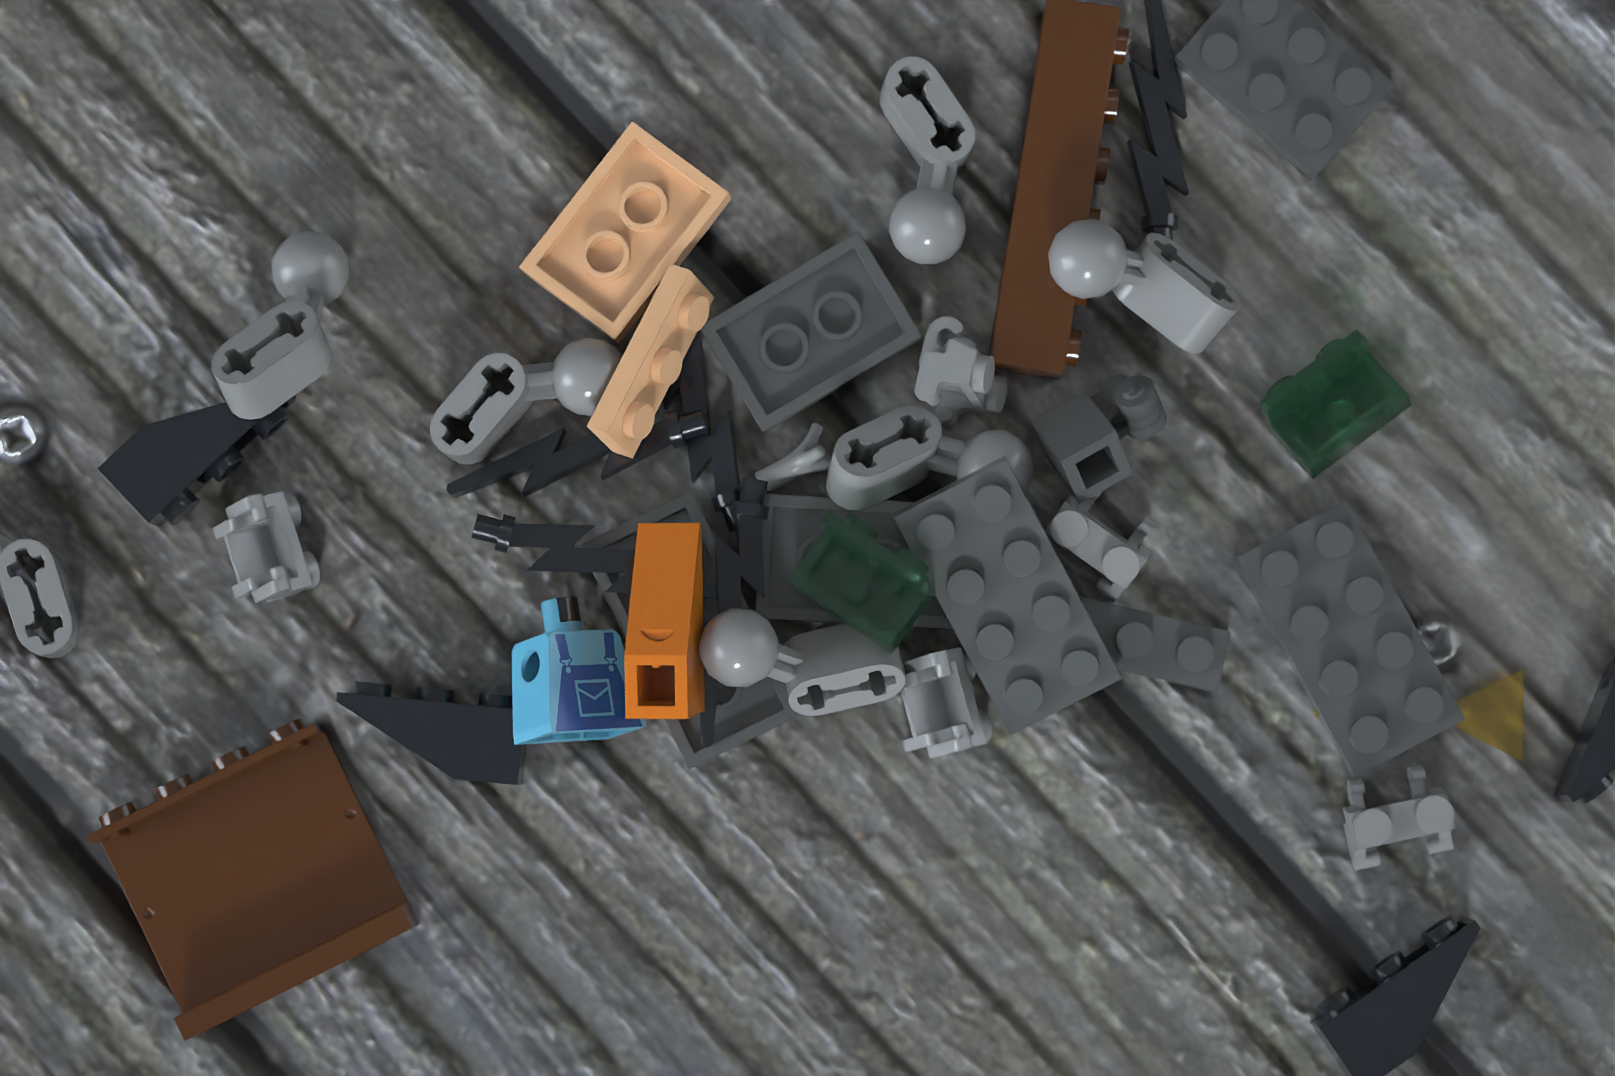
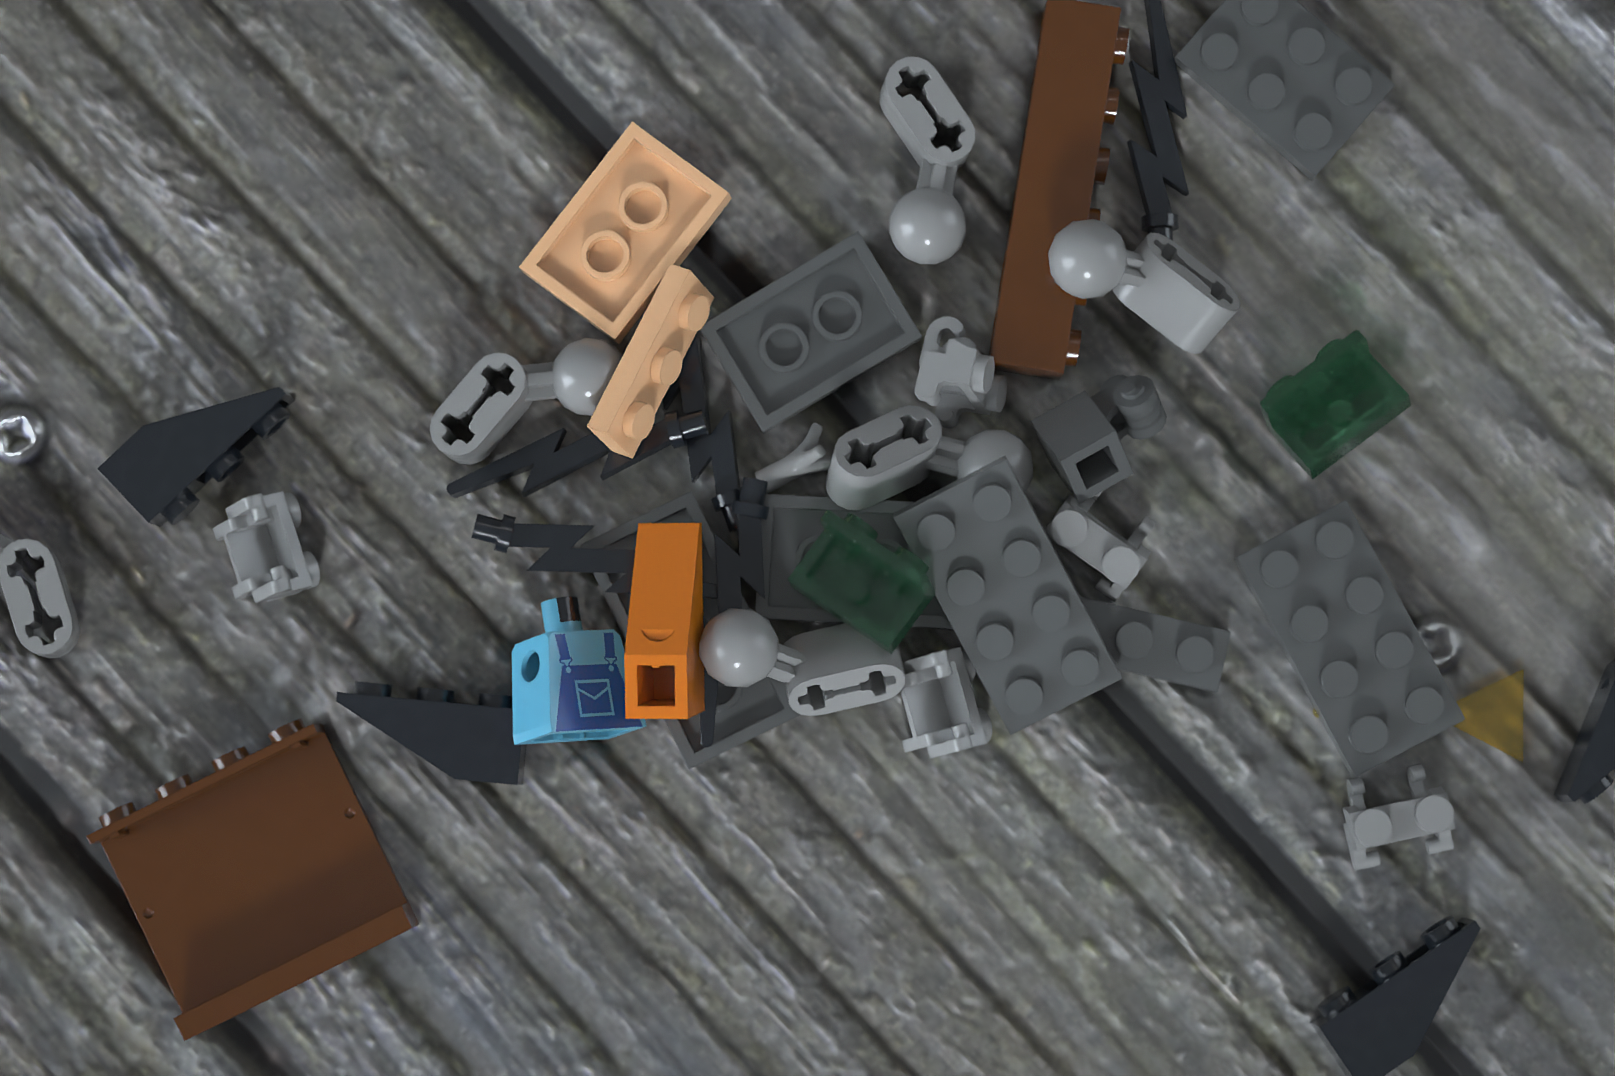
(287, 344): light grey beam -> none

